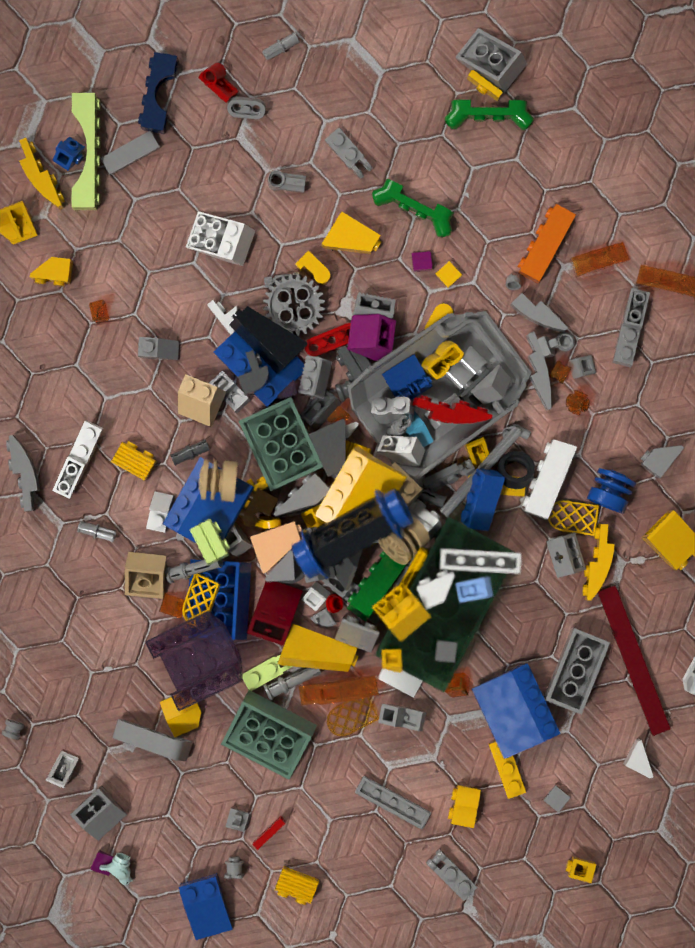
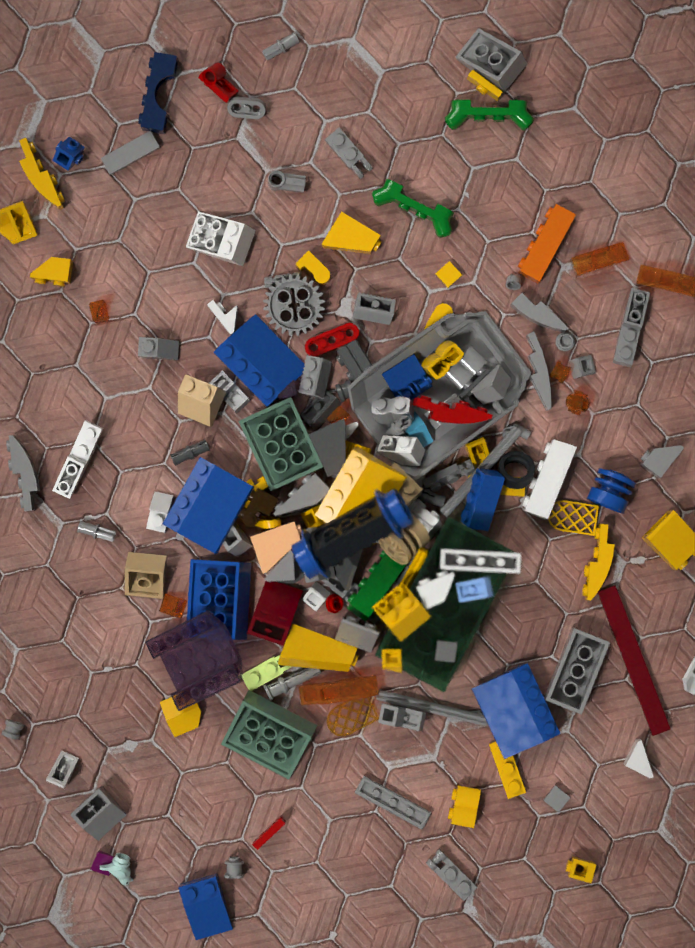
(85, 189): yellowish green arch -> none
(134, 461): yellow brick -> none
(151, 740): light grey beam -> none
(185, 570): light grey pin -> none
(191, 589): yellow window -> none
(209, 541): yellowish green brick -> none
(218, 480): tan wheel -> none
(237, 819): light grey tile -> none
(257, 378): dark grey brick -> none
(267, 338): black slope -> none
(296, 885): yellow brick -> none
(323, 618): light grey tile -> none
(371, 335): magenta slope -> none
(401, 681): white slope -> none
(422, 261): magenta slope -> none
(431, 707): none -> light grey axle
(458, 685): clear orange slope -> none
(548, 346): light grey tile -> none
(566, 555): light grey brick -> none

